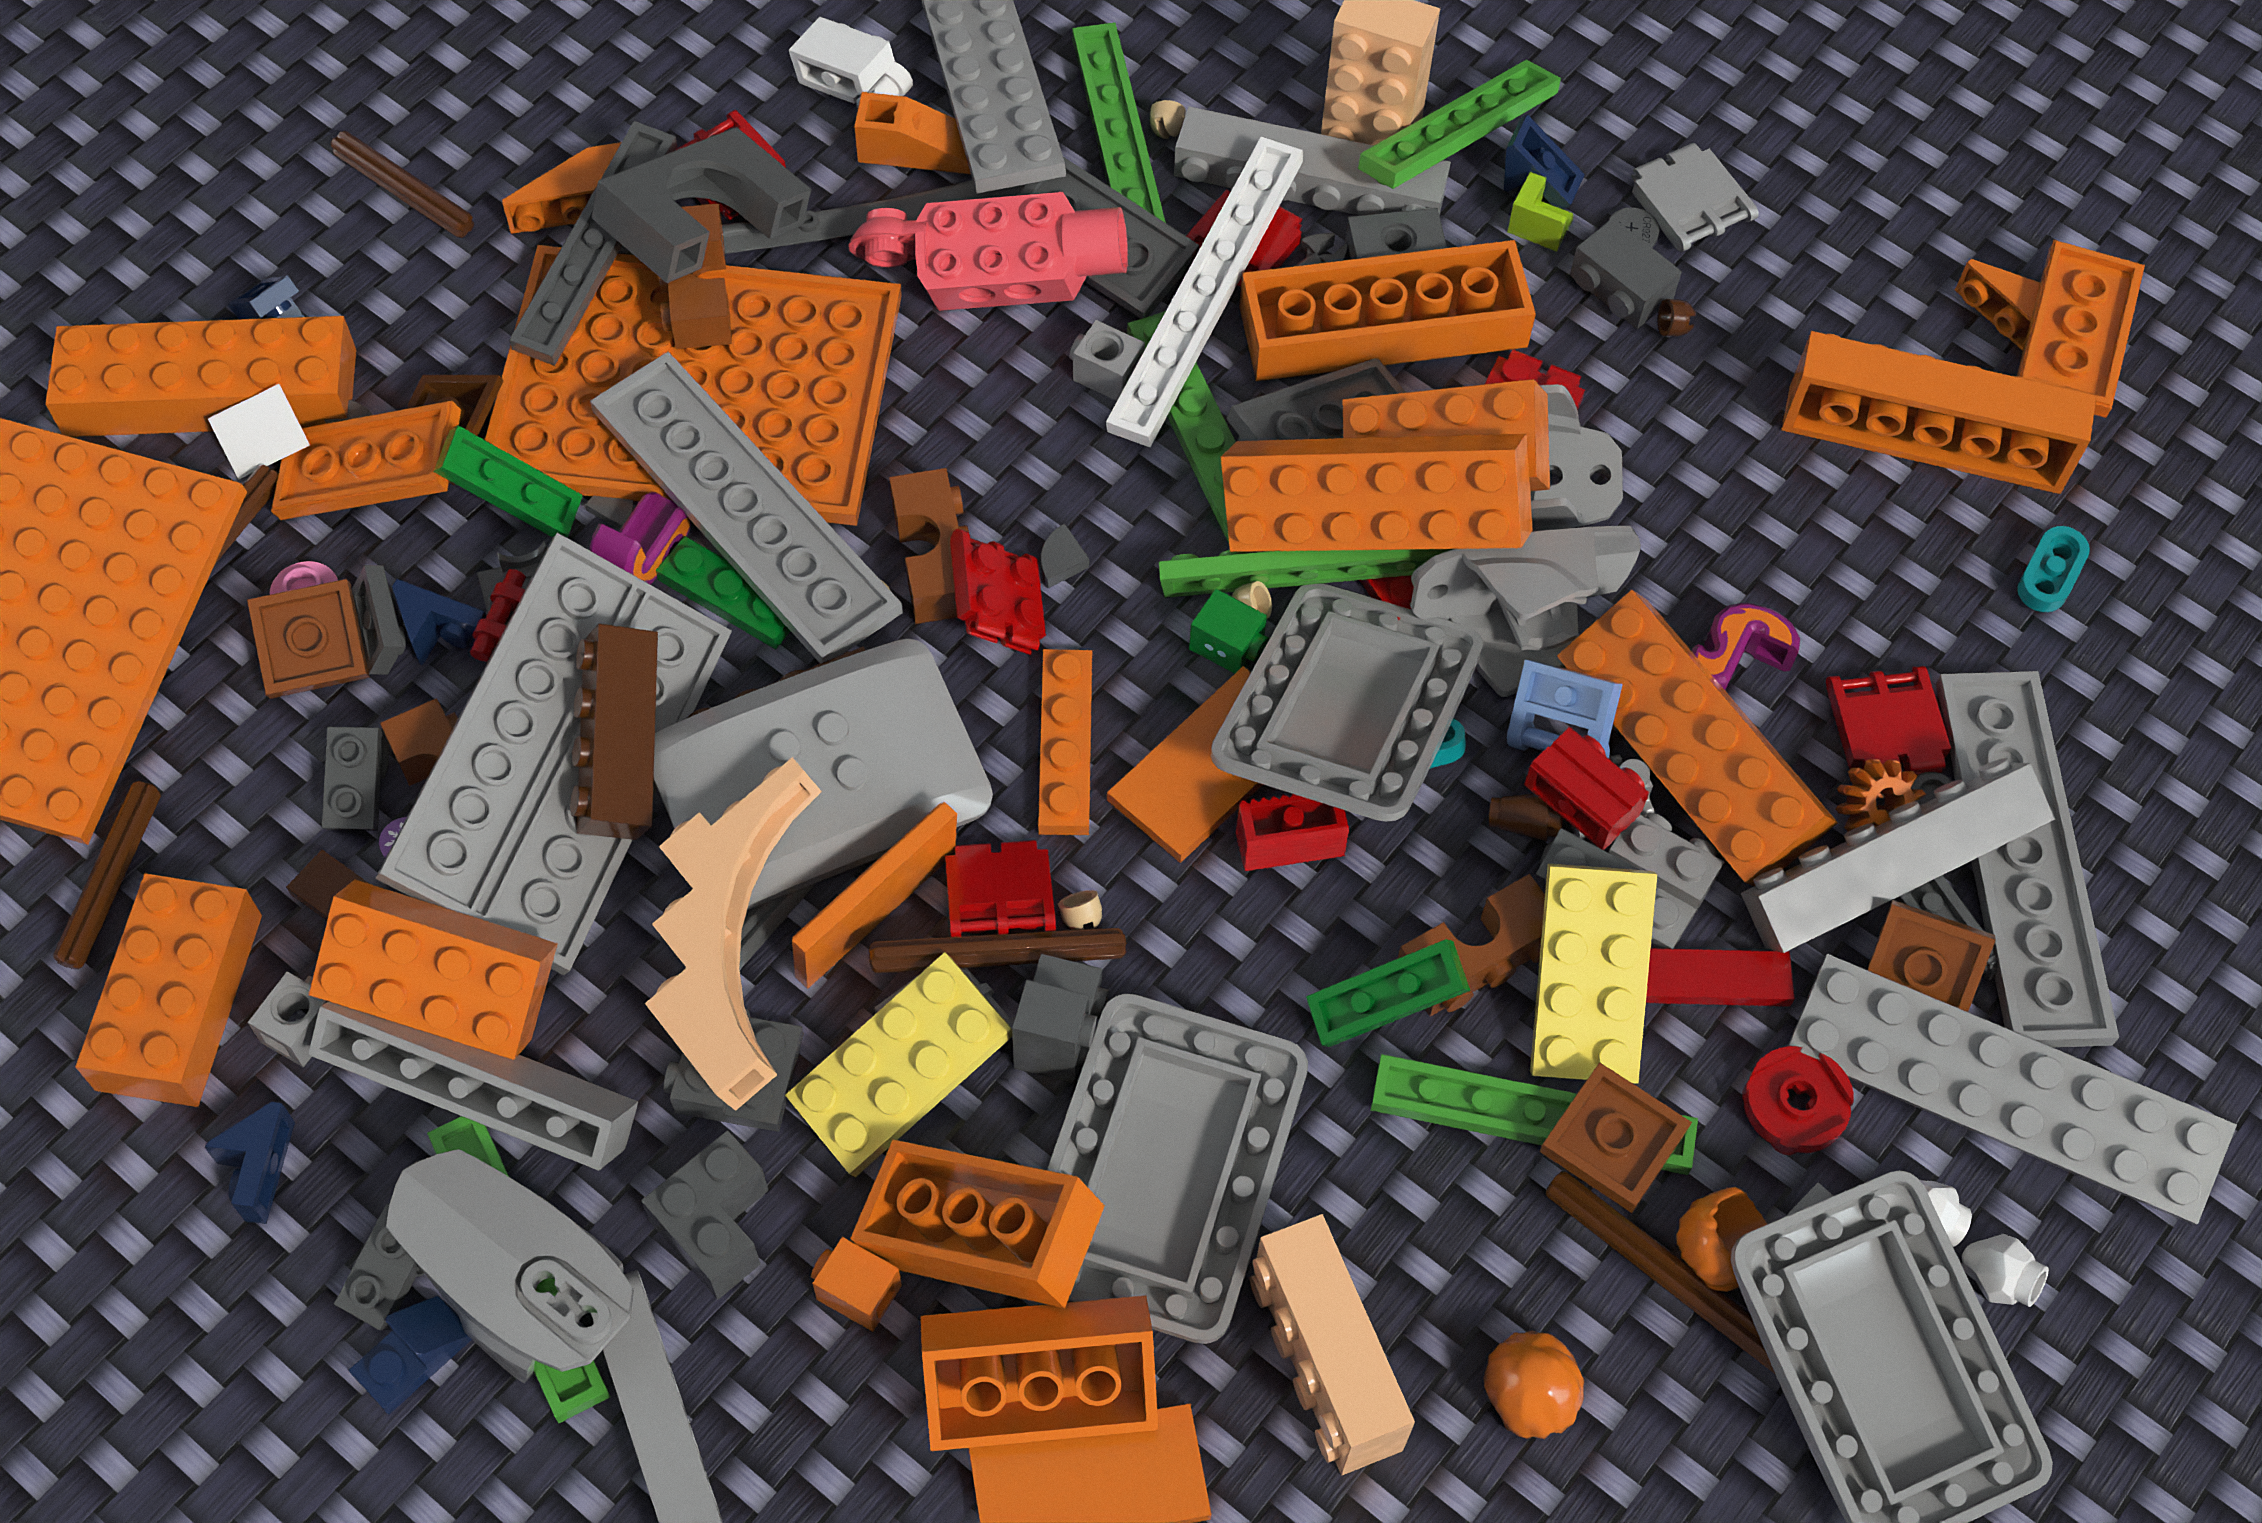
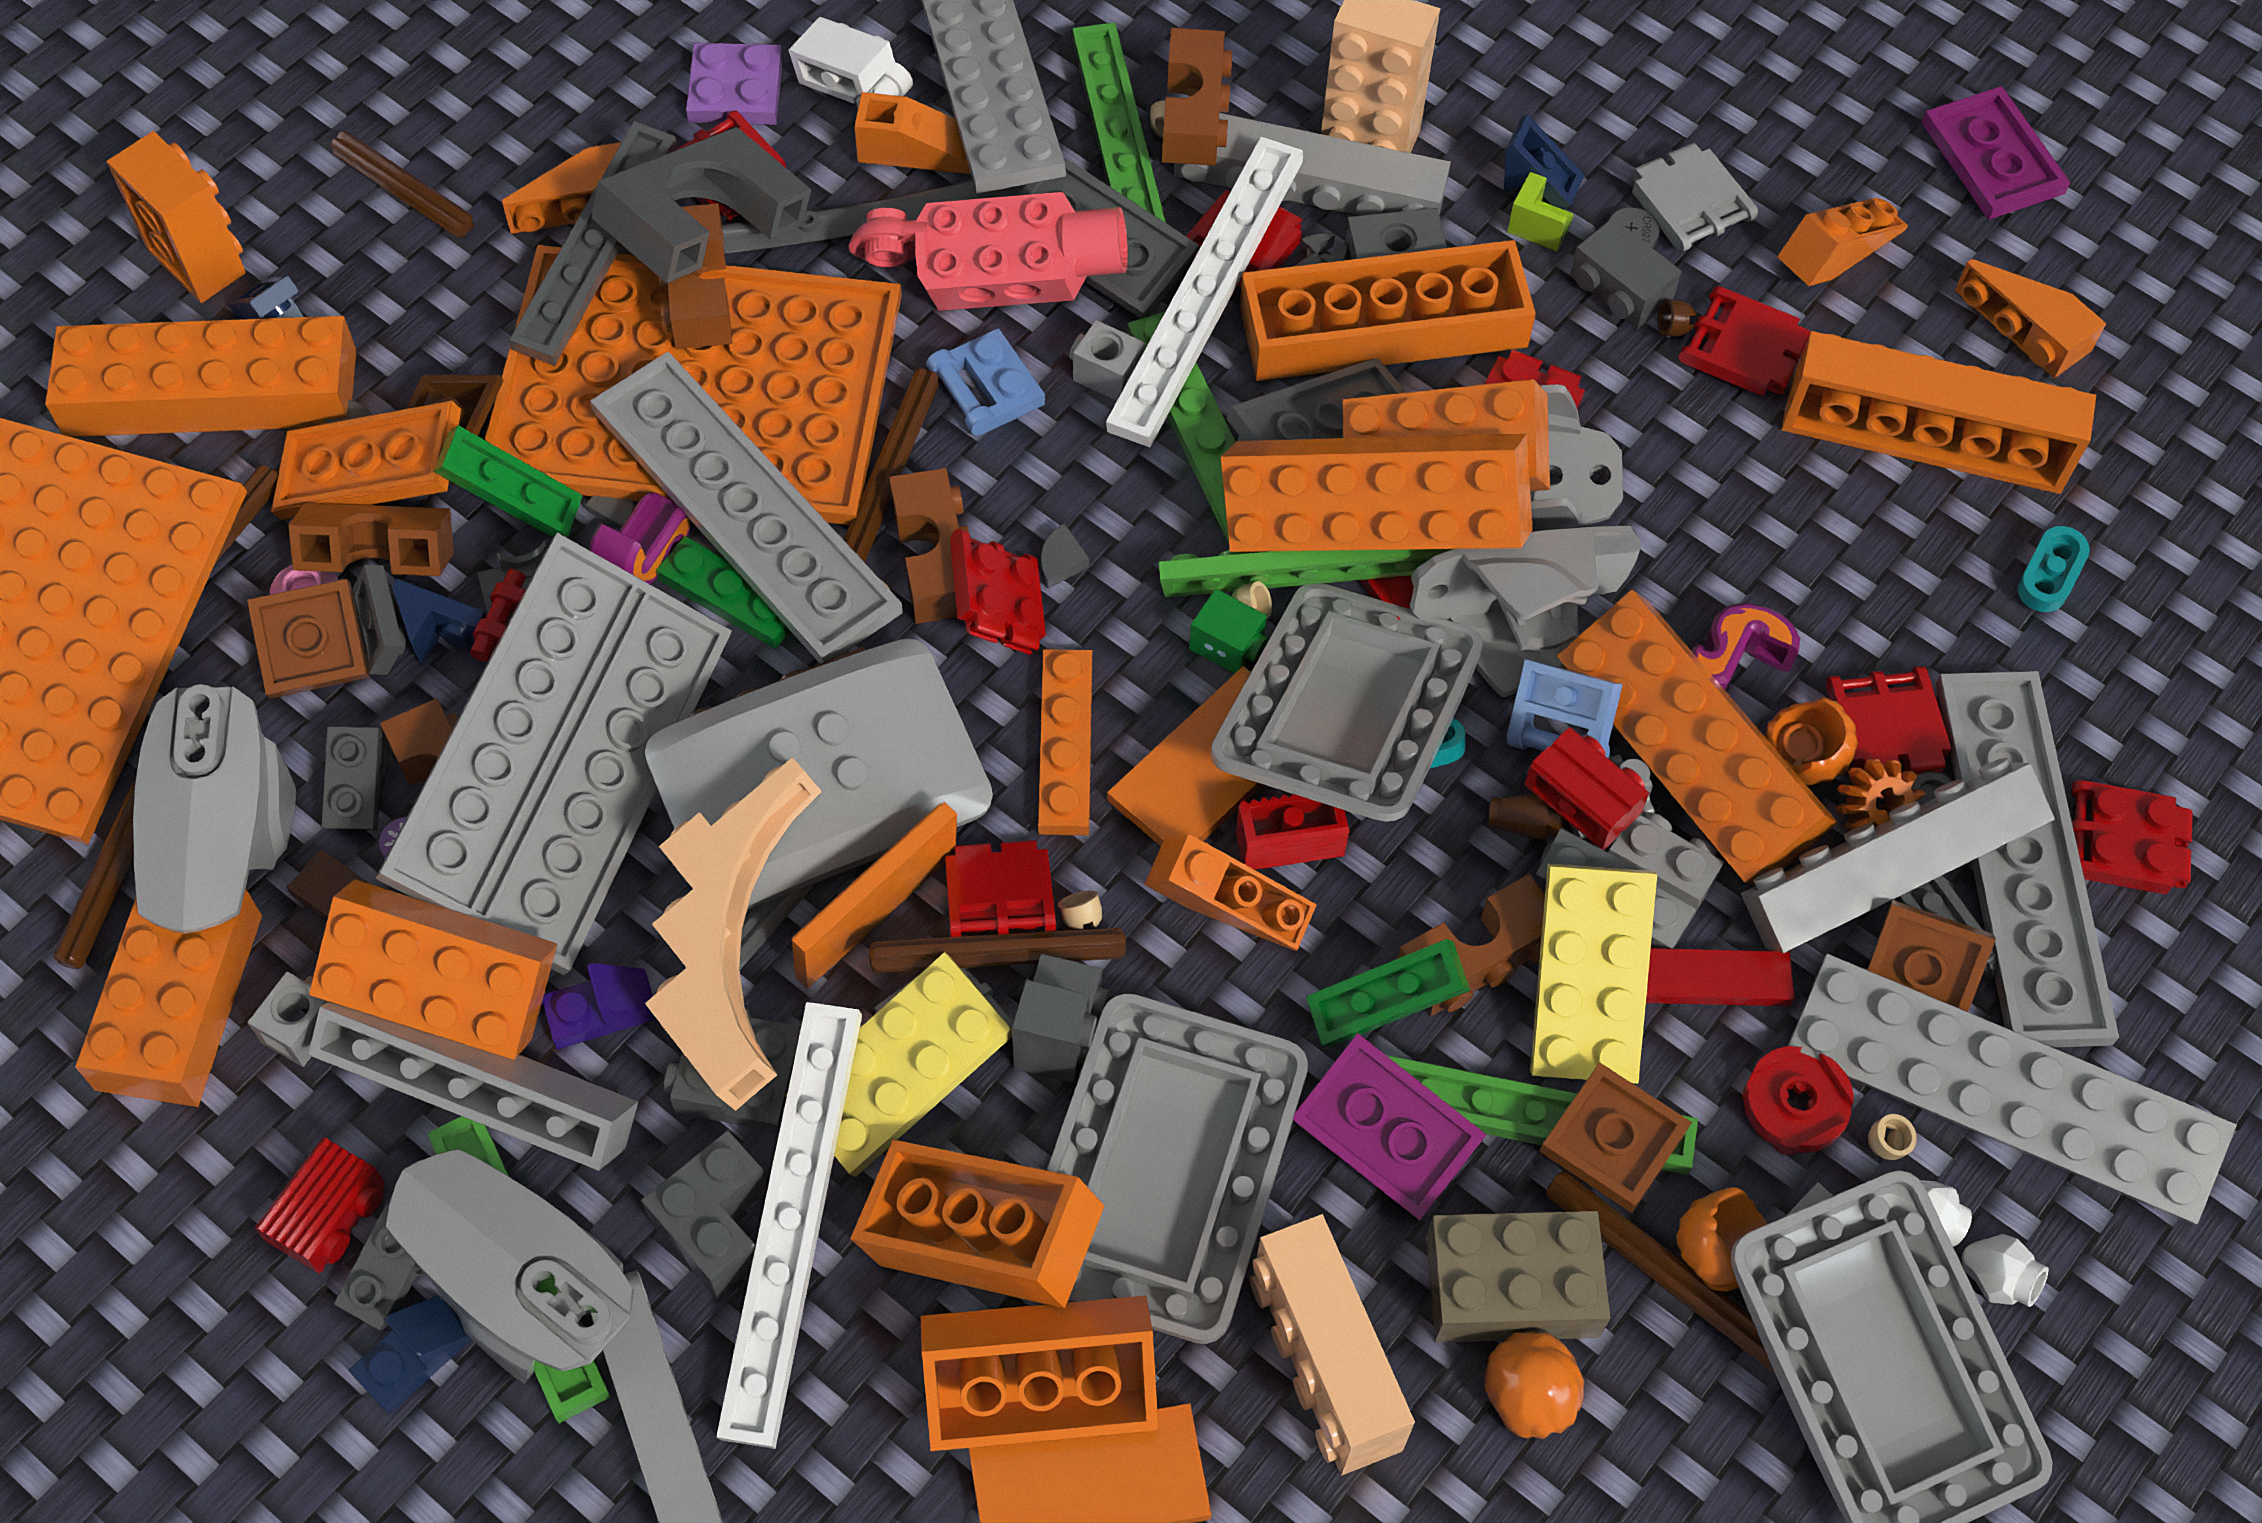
(178, 215): none -> orange brick
(210, 818): none -> light grey piece
(258, 431): white sticker -> none
(259, 1149): dark blue slope -> none
(322, 1206): none -> red brick
(337, 534): none -> dark orange arch
(600, 1006): none -> dark purple slope
(615, 732): reddish brown brick -> none
(734, 79): none -> medium lavender plate
(789, 1227): none -> white plate
(855, 1283): orange brick -> none
(891, 461): none -> reddish brown axle
(998, 375): none -> medium blue plate
(1193, 123): none -> dark orange arch
(1229, 891): none -> orange slope
(1388, 1126): none -> magenta plate
(1458, 124): bright green plate -> none
(1517, 1275): none -> dark tan brick
(1747, 344): none -> red plate
(1814, 739): none -> orange hair
(1839, 238): none -> orange slope
(1900, 1140): none -> tan hinge
(1995, 152): none -> magenta plate
(2082, 322): orange tile -> none
(2133, 837): none -> red plate

